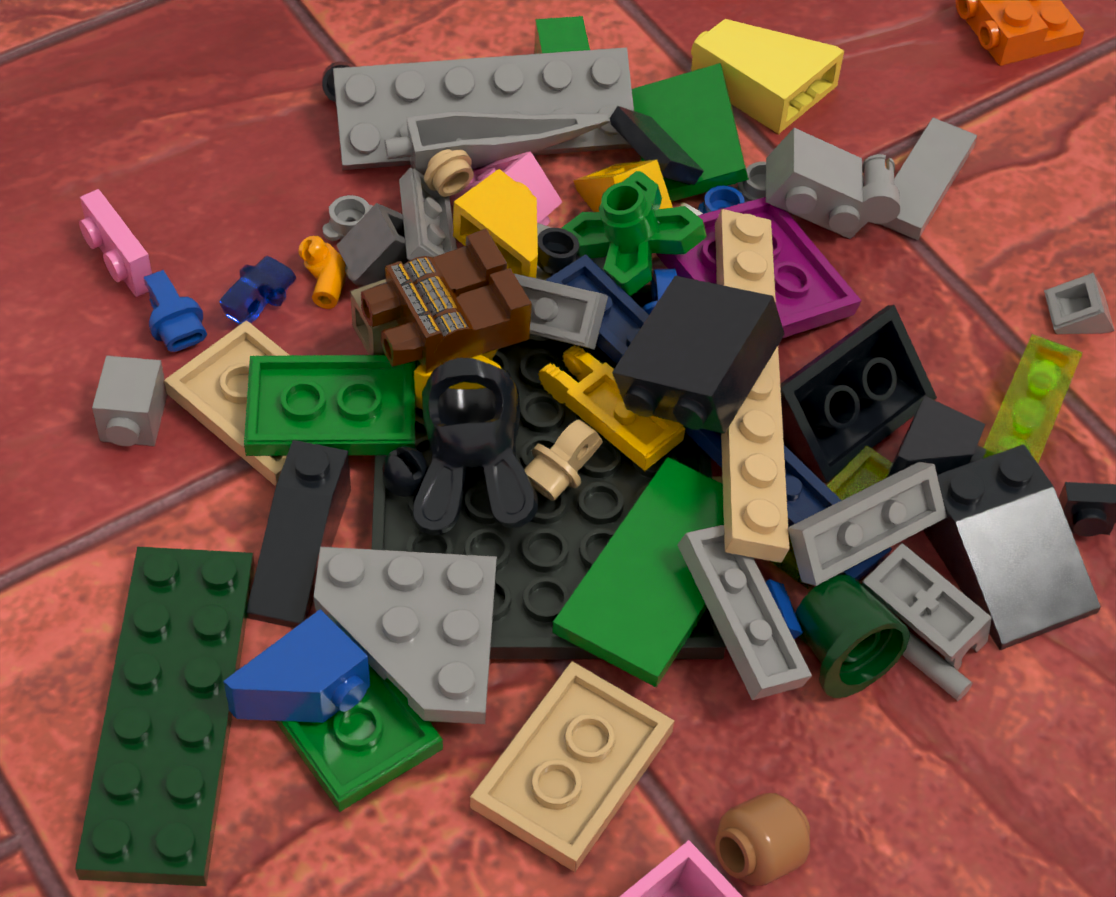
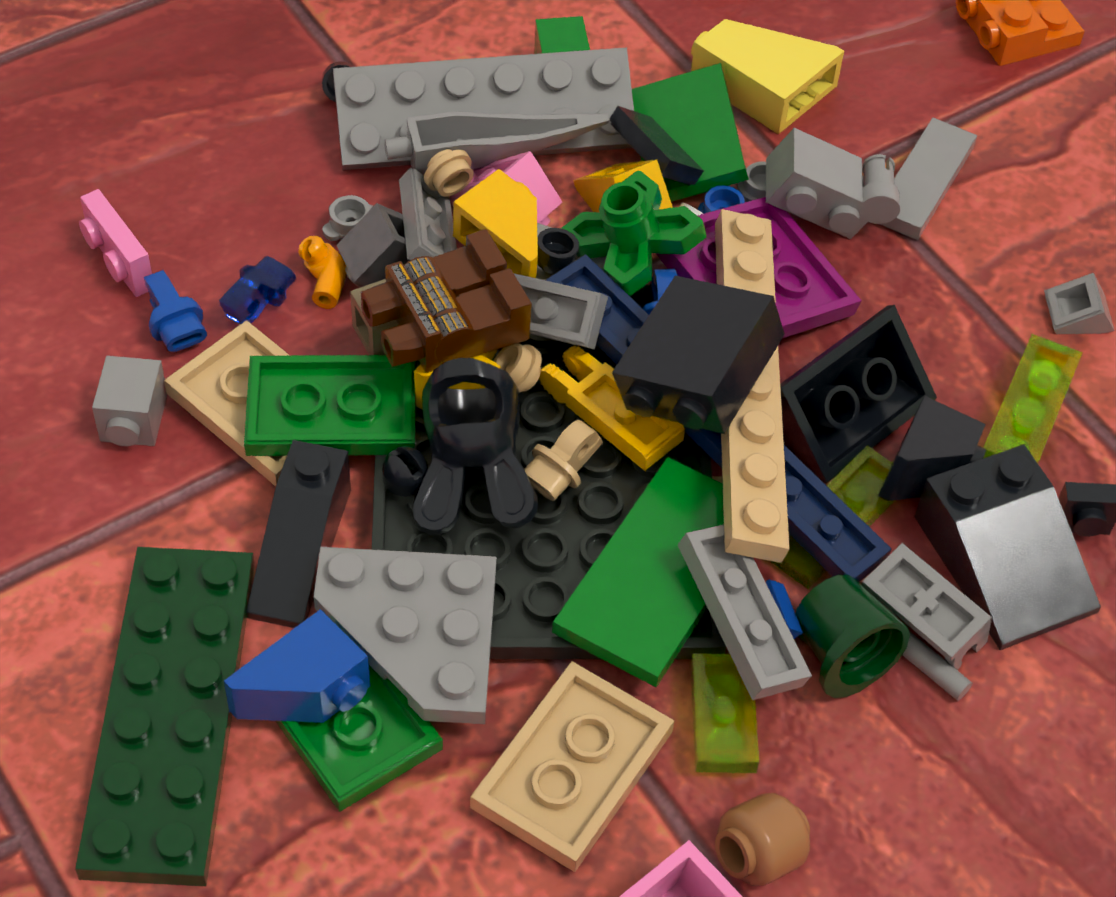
(521, 363): none -> tan plate
(722, 717): none -> clear neon green plate
(867, 523): light grey plate -> none

